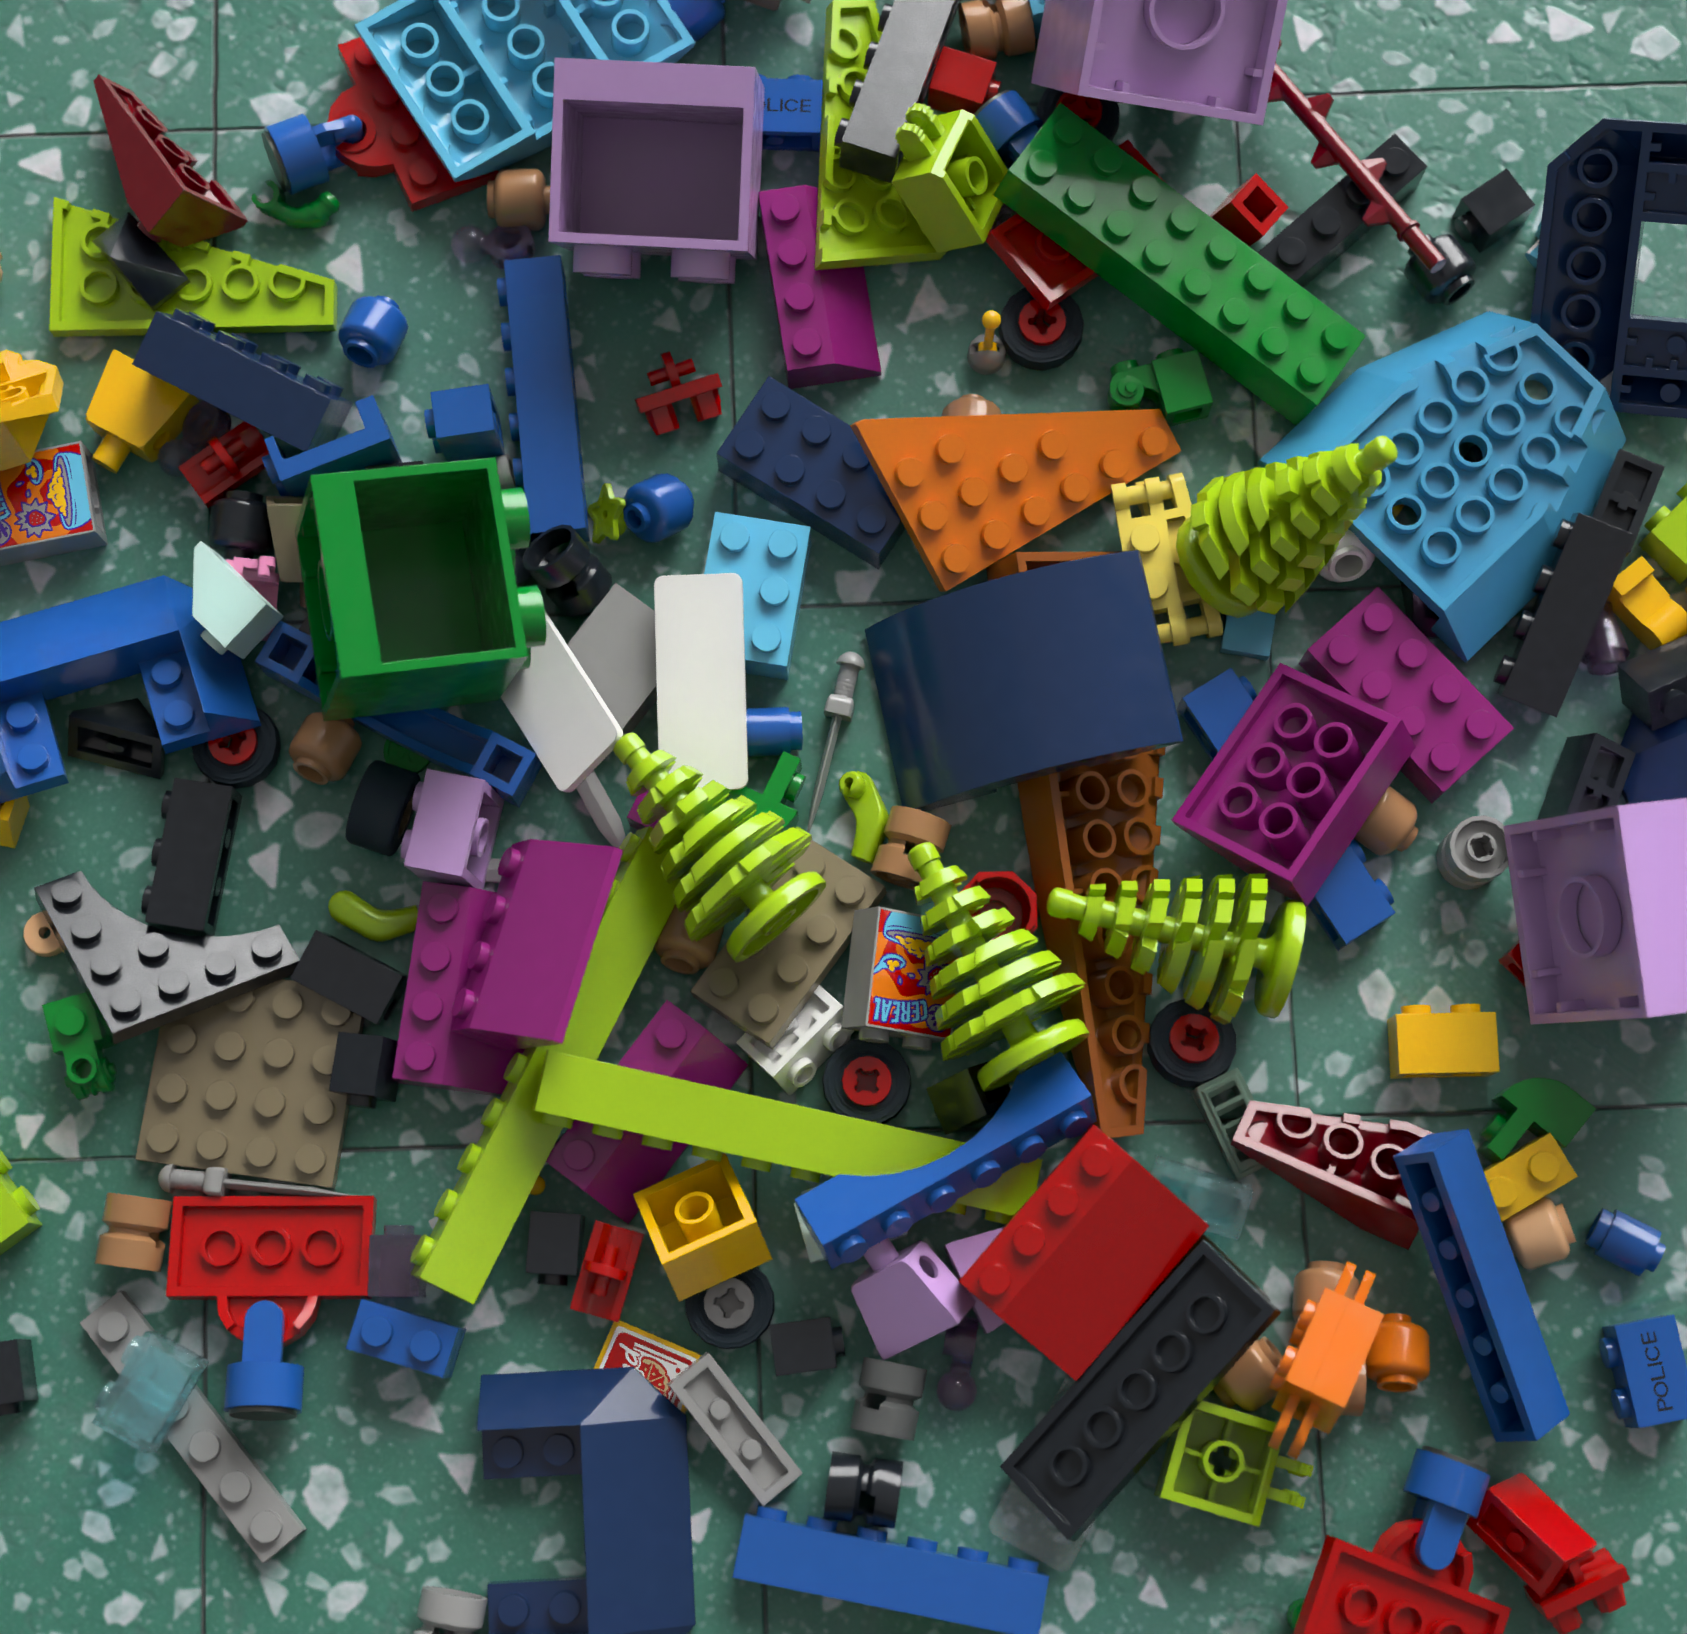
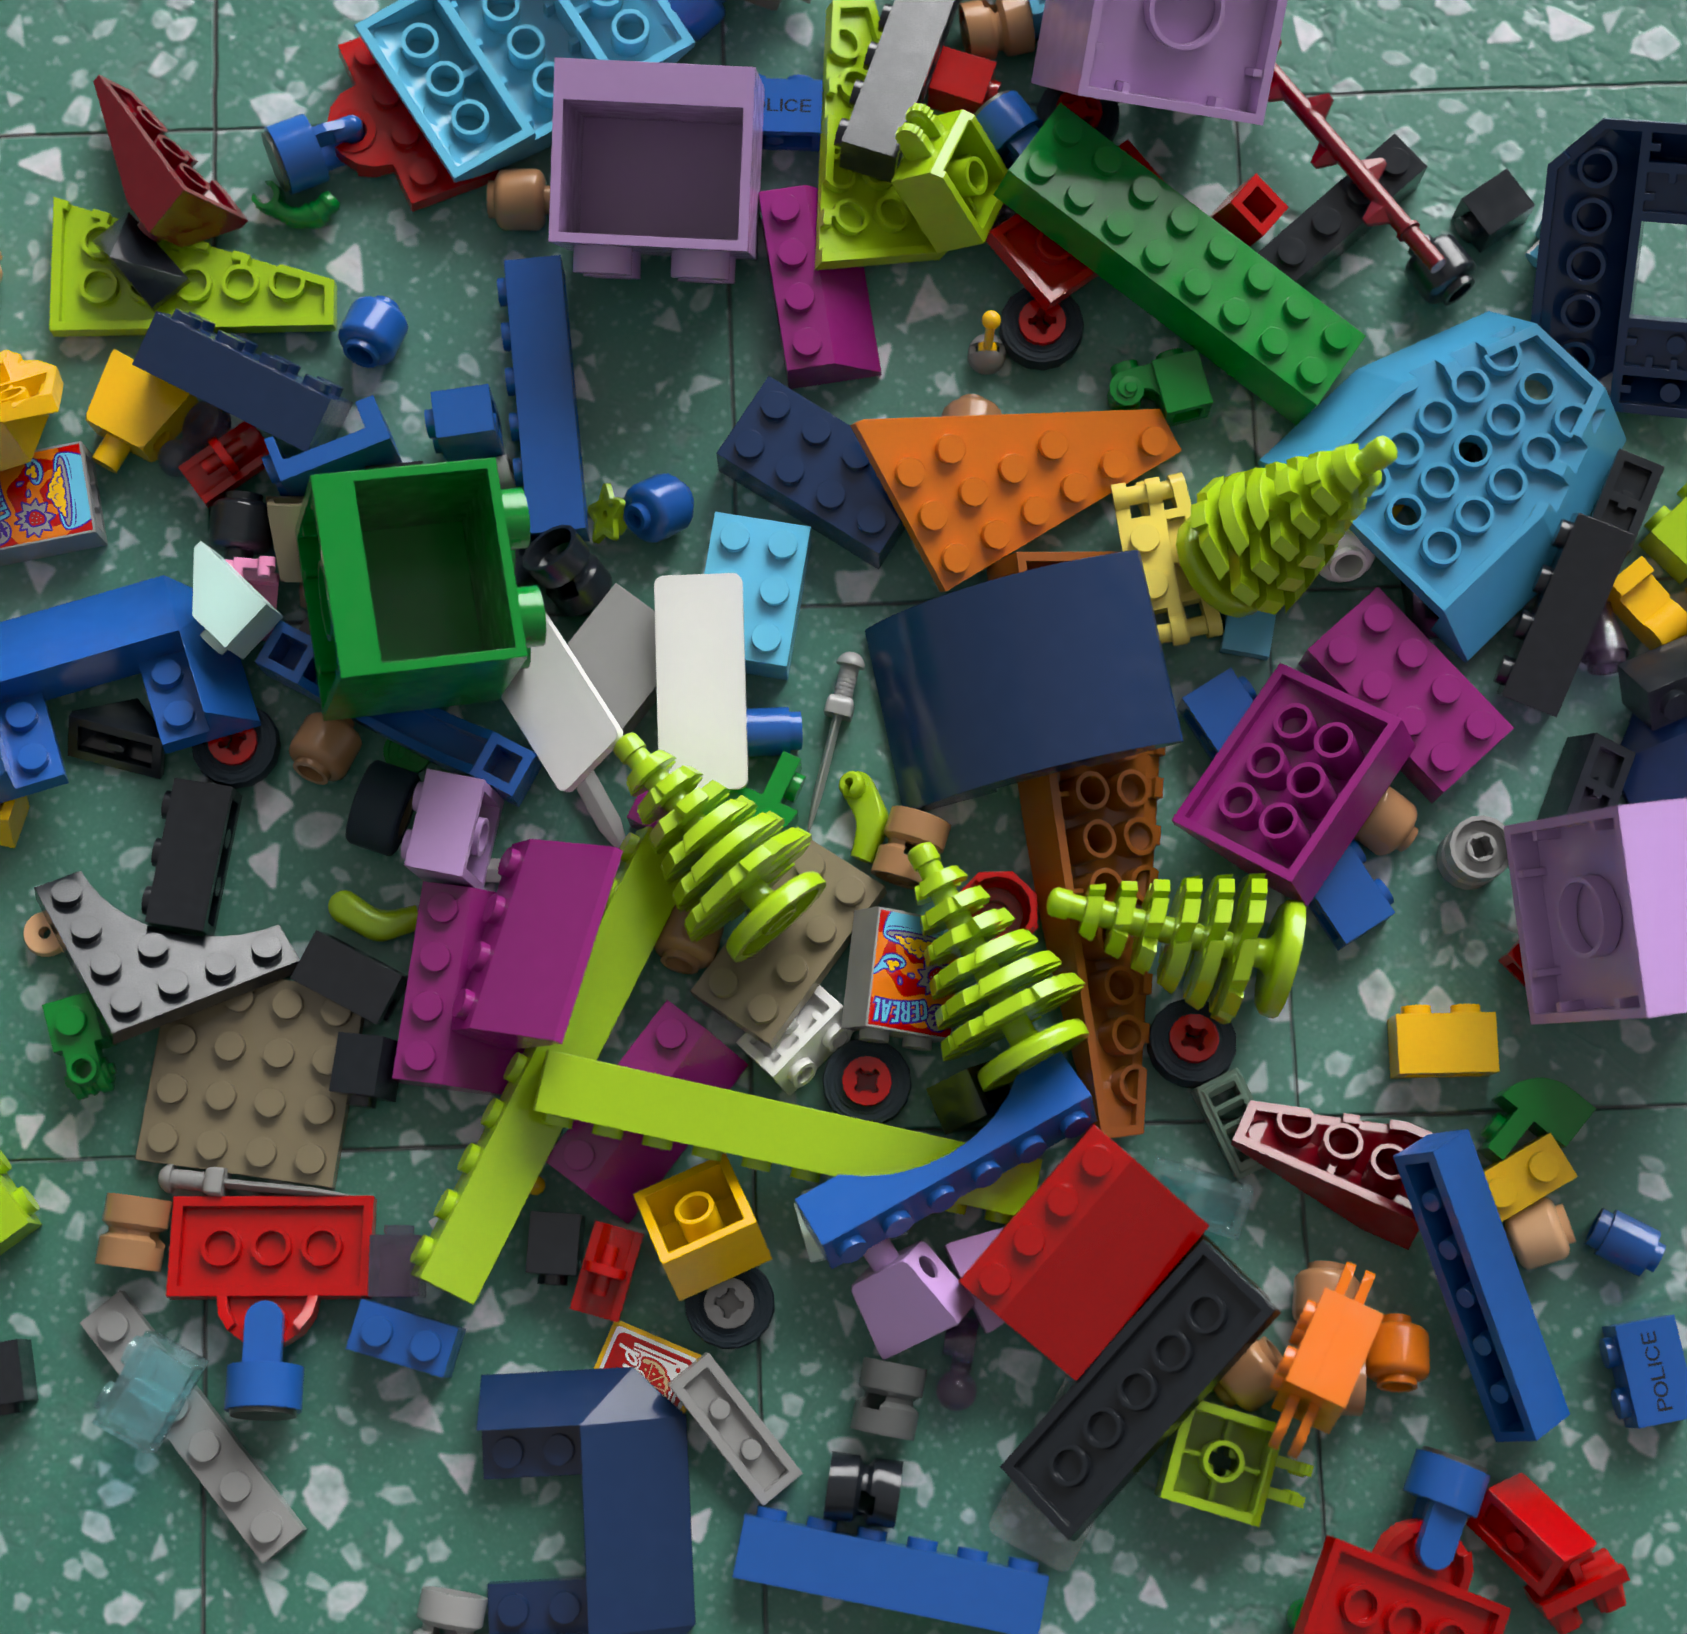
(502, 243): plate -> none
(701, 392): red hips -> none
(806, 1345): black brick -> none

